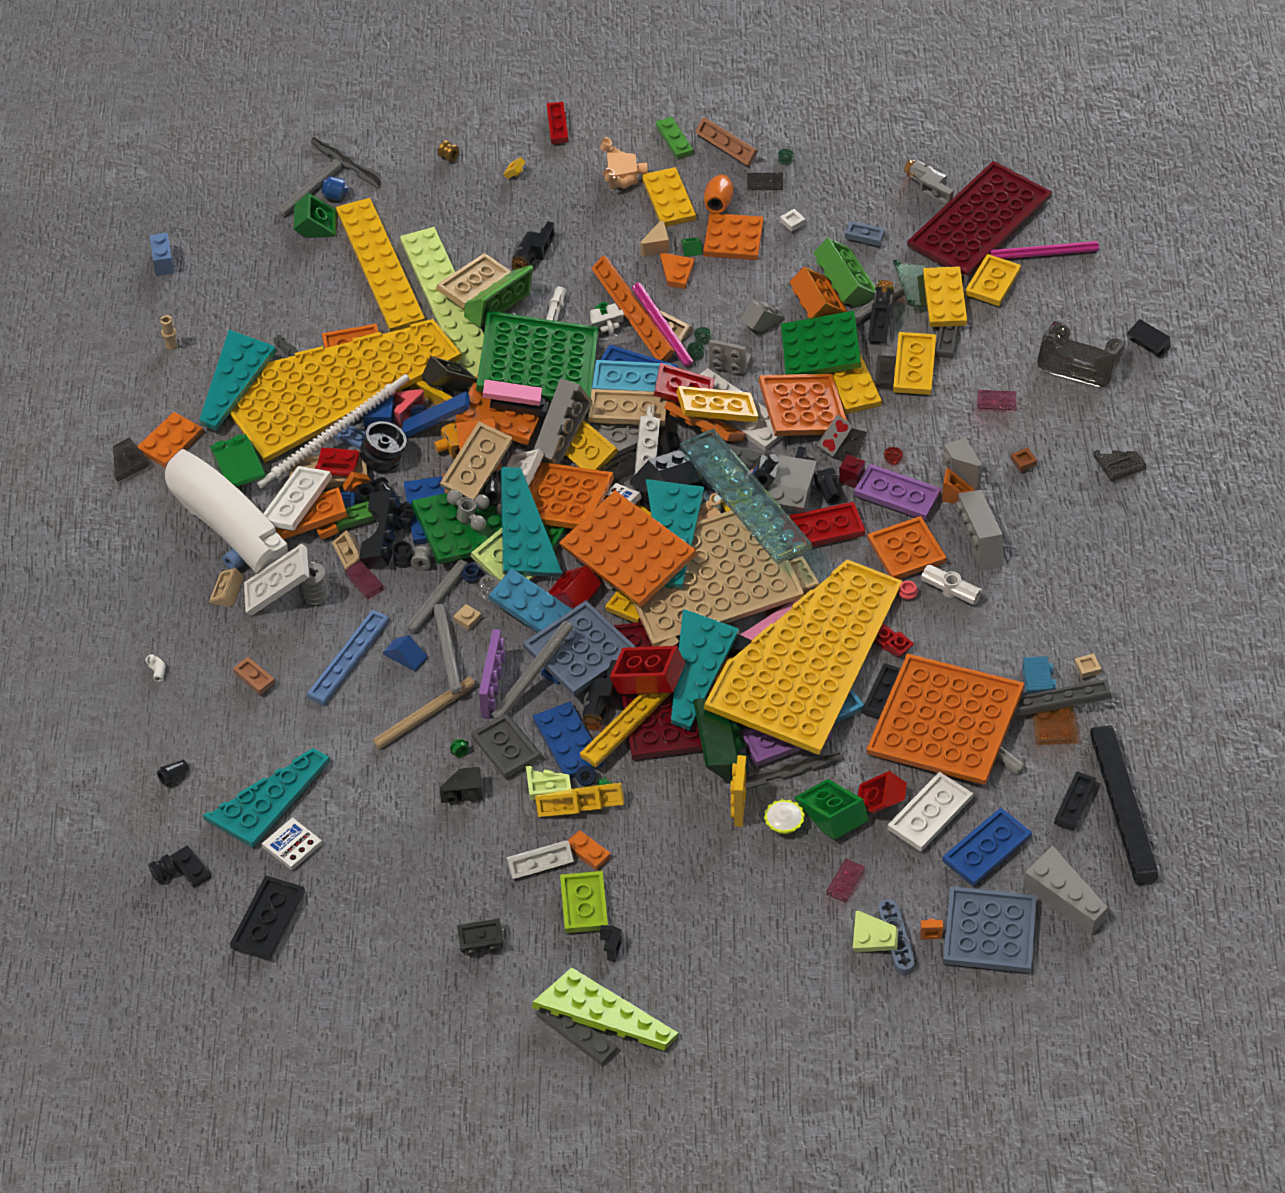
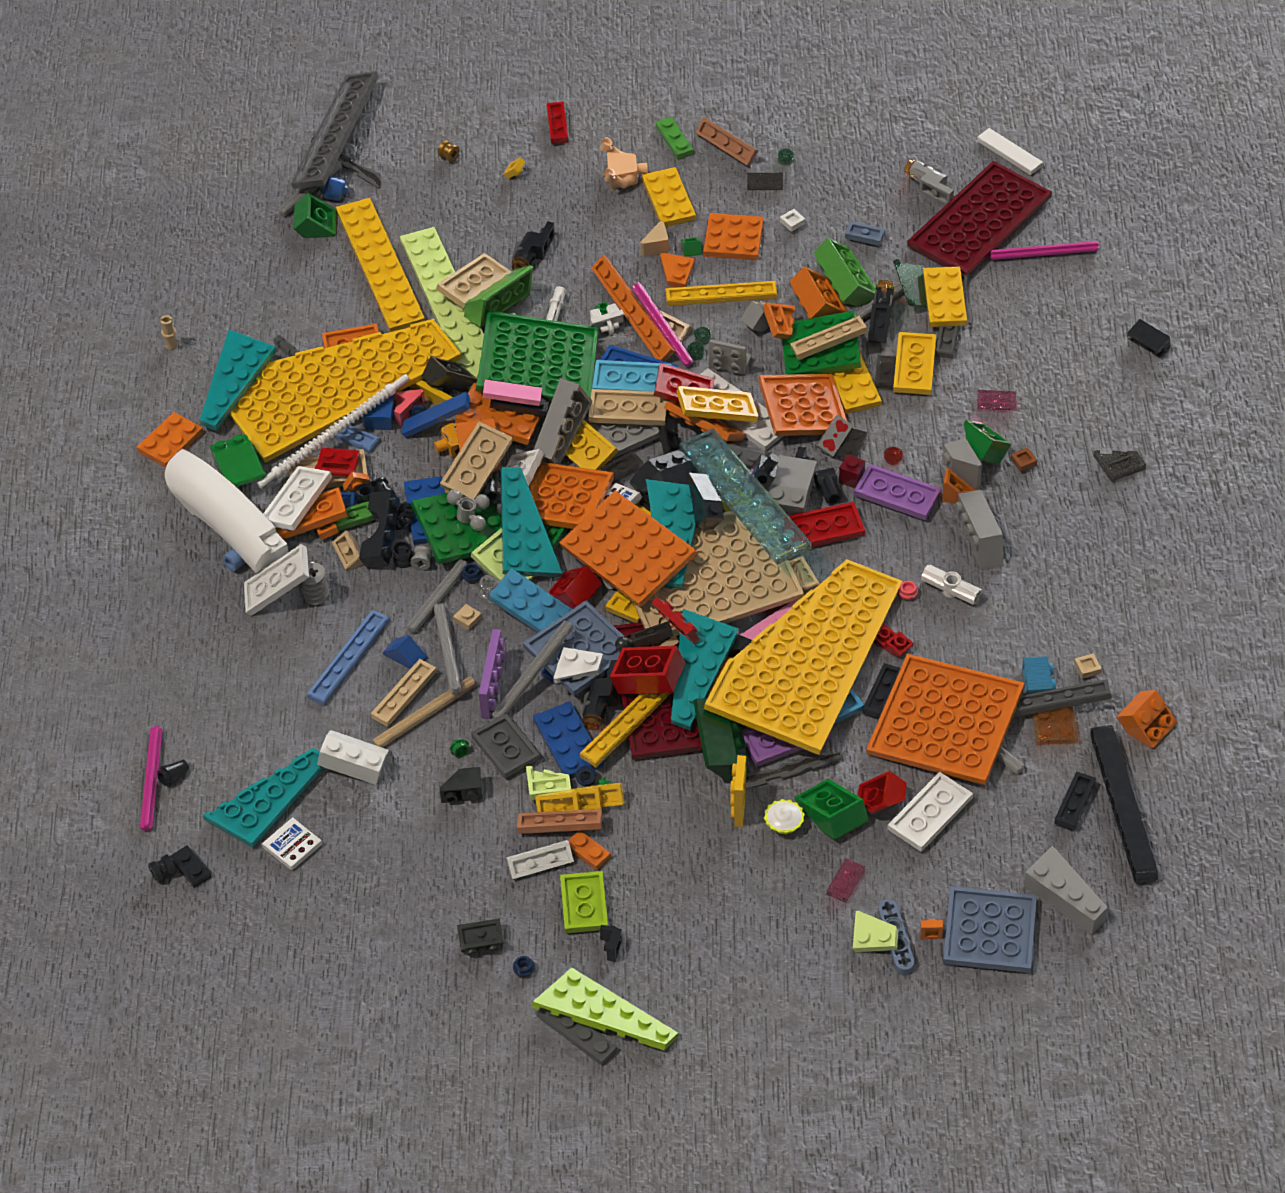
(128, 459): clear smoke wing -> none
(151, 777): none -> dark pink axle
(157, 666): white arm -> none
(161, 254): medium blue piece -> none
(227, 588): tan slope -> none
(254, 675): nougat plate -> none
(267, 917): black plate -> none
(334, 130): none -> flat silver plate
(352, 757): none -> white slope
(363, 580): clear pink plate -> none
(382, 445): black wheel -> none
(403, 692): none -> tan plate
(521, 962): none -> dark blue plate
(559, 821): none -> nougat plate
(577, 664): none -> white wing
(646, 636): none -> pearl dark grey plate
(647, 438): white plate -> none
(676, 619): none -> red plate
(705, 501): none -> black slope
(718, 194): orange piece -> none
(721, 293): none -> yellow tile
(779, 319): none -> orange wing
(828, 337): none -> tan plate
(906, 548): orange plate -> none
(985, 442): none -> green slope
(987, 846): blue plate -> none
(993, 280): yellow plate -> none
(1009, 151): none -> white tile
(1078, 360): clear smoke windscreen -> none
(1147, 718): none -> orange slope

